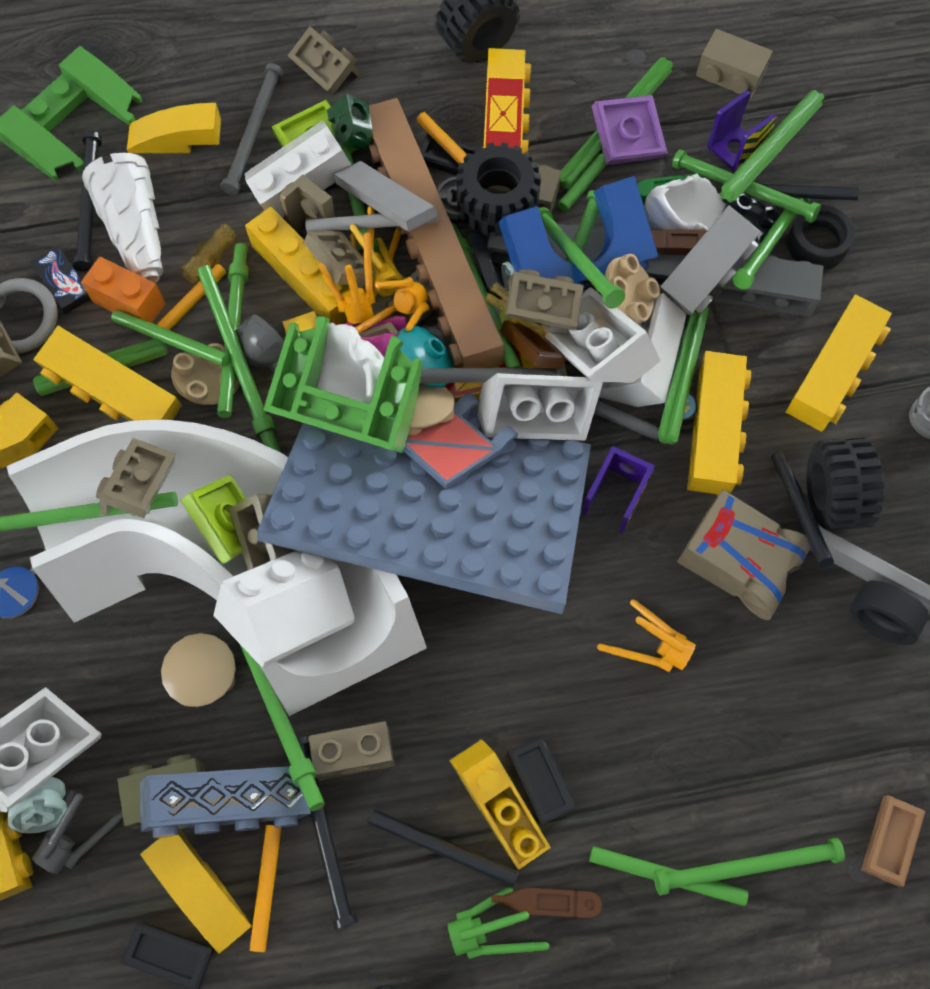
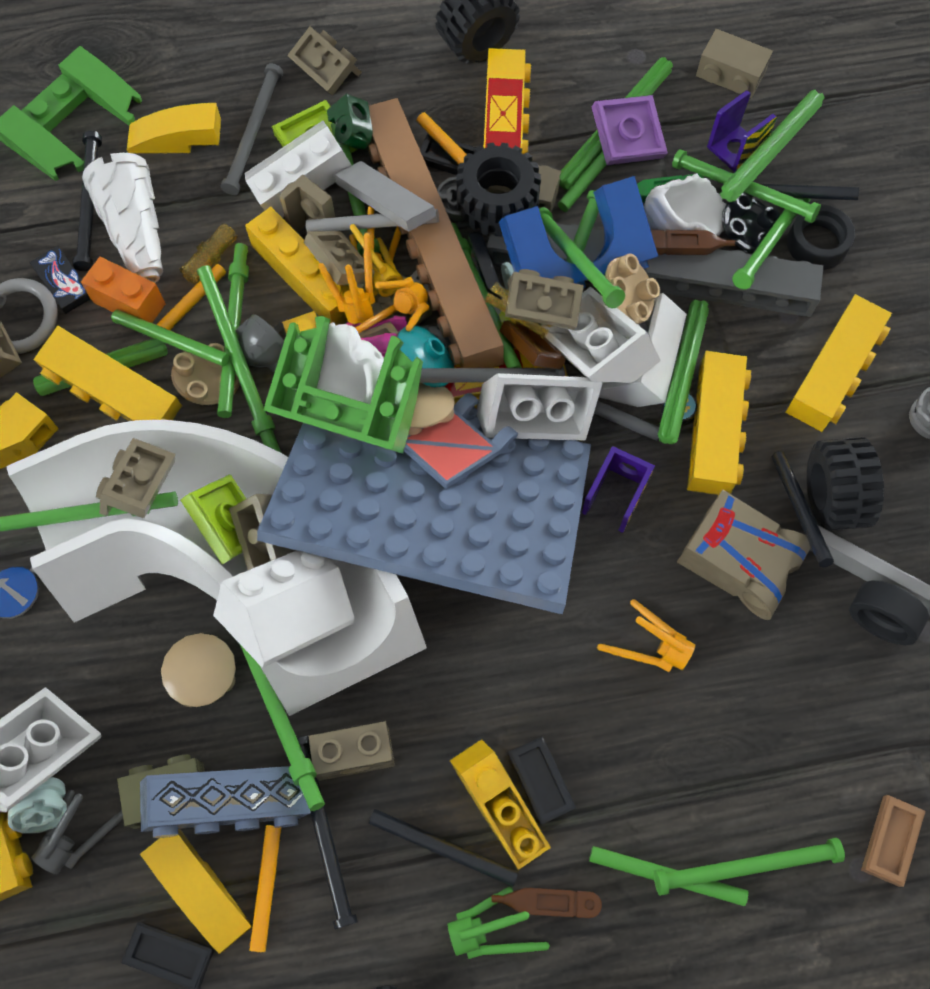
(711, 261): light grey brick -> none

